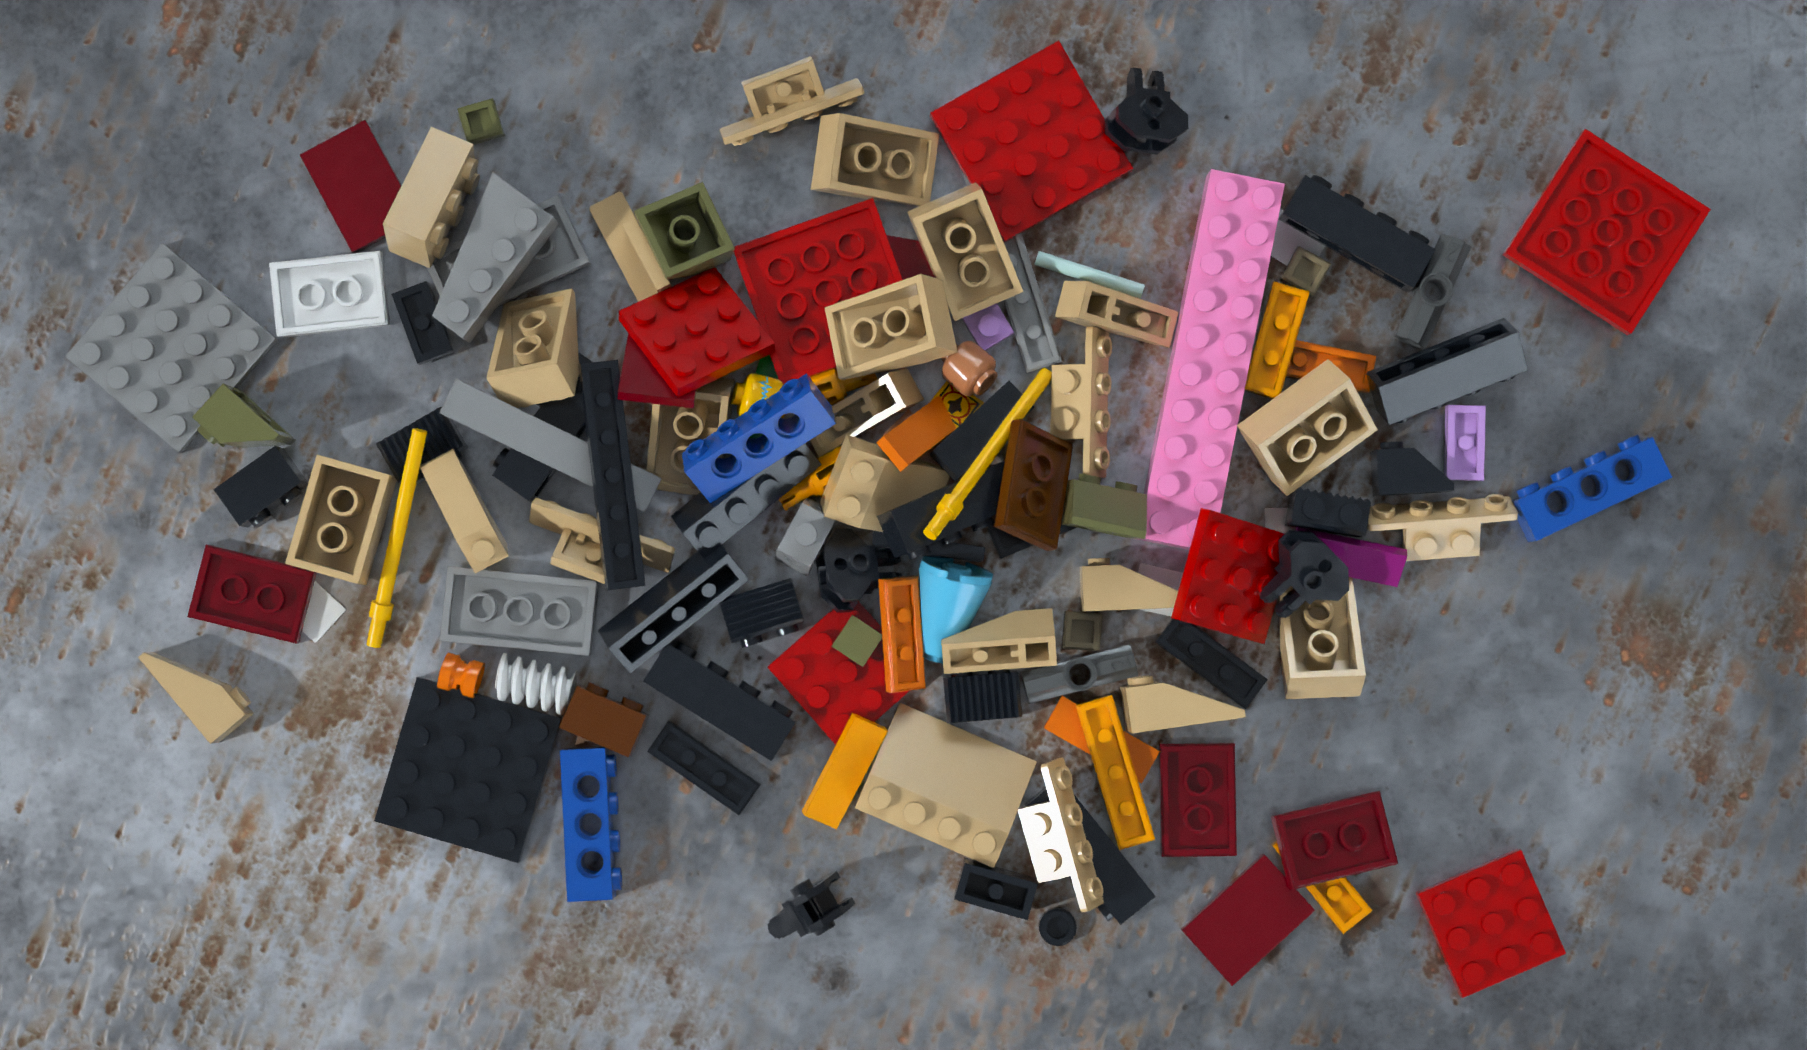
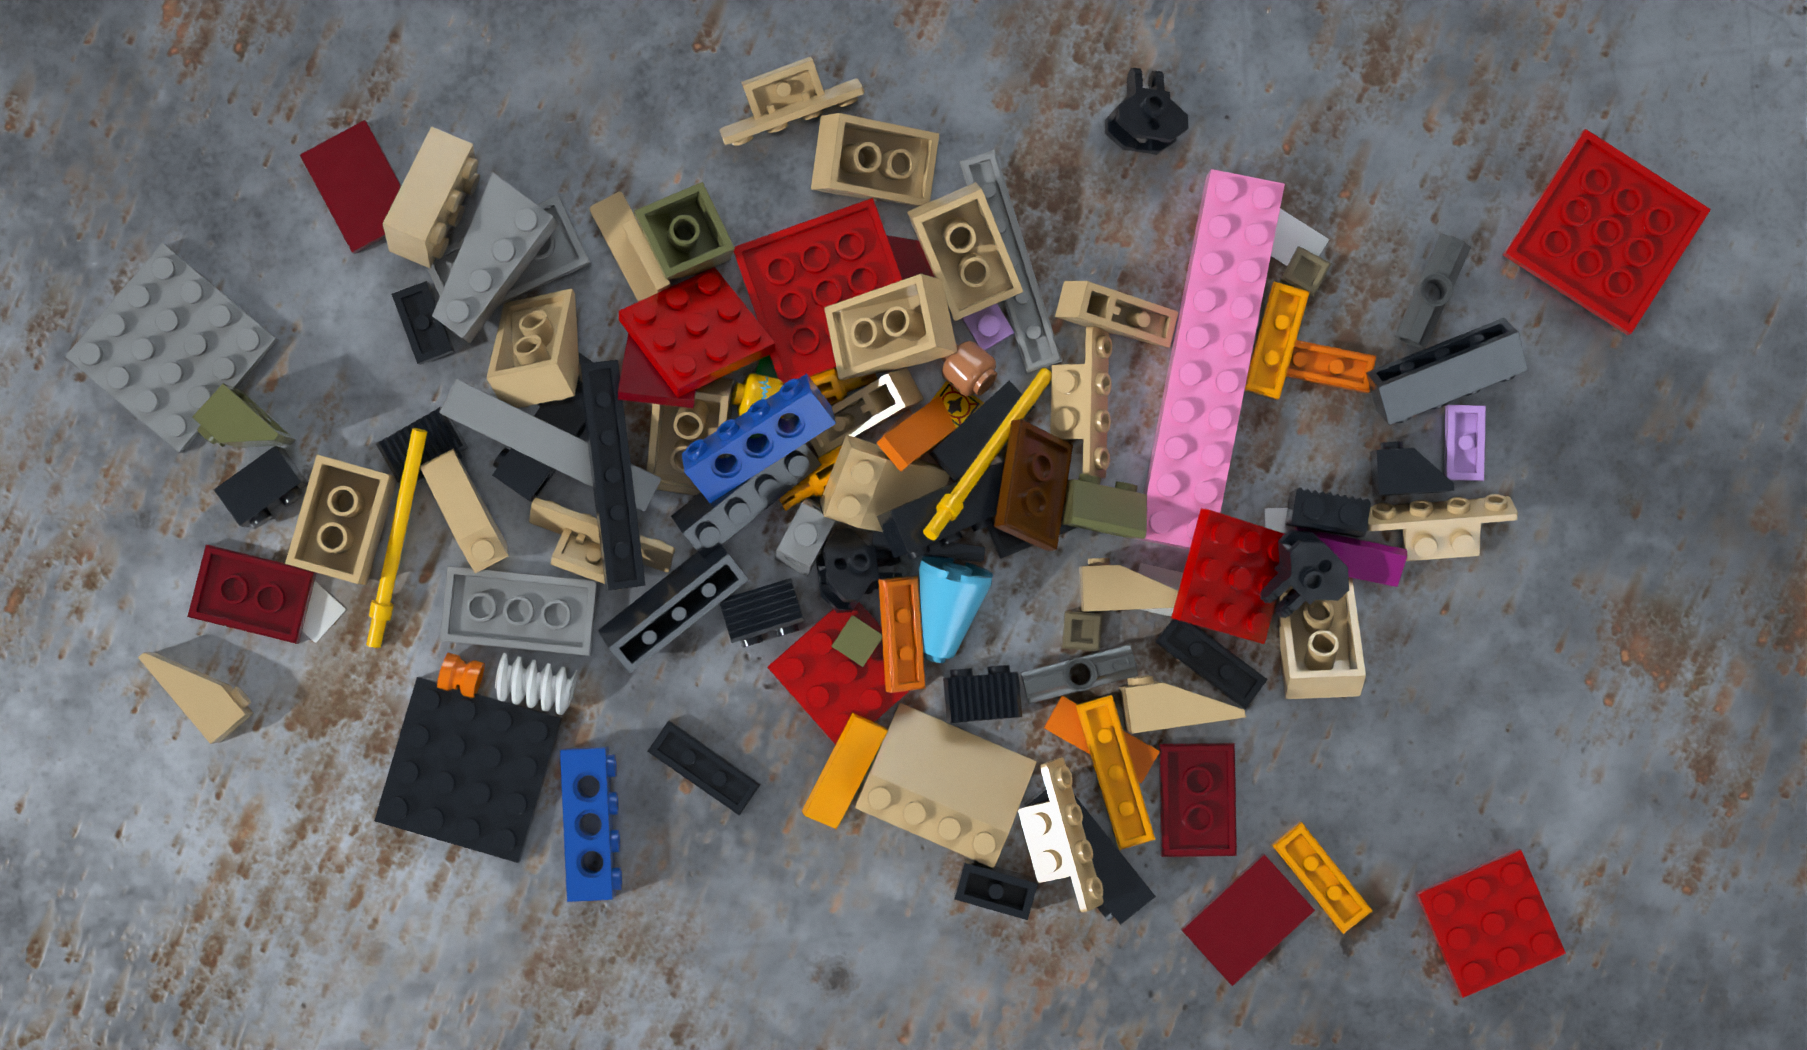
(329, 294): white tile -> none
(481, 121): olive tile -> none
(604, 719): reddish brown brick -> none
(719, 700): black brick -> none
(809, 909): black hinge -> none
(1003, 643): tan slope -> none
(1031, 140): red plate -> none
(1057, 926): black tile -> none
(1089, 274): light aqua bar -> none
(1307, 427): tan brick -> none
(1334, 840): dark red tile -> none
(1357, 233): black brick -> none
(1645, 471): blue brick -> none

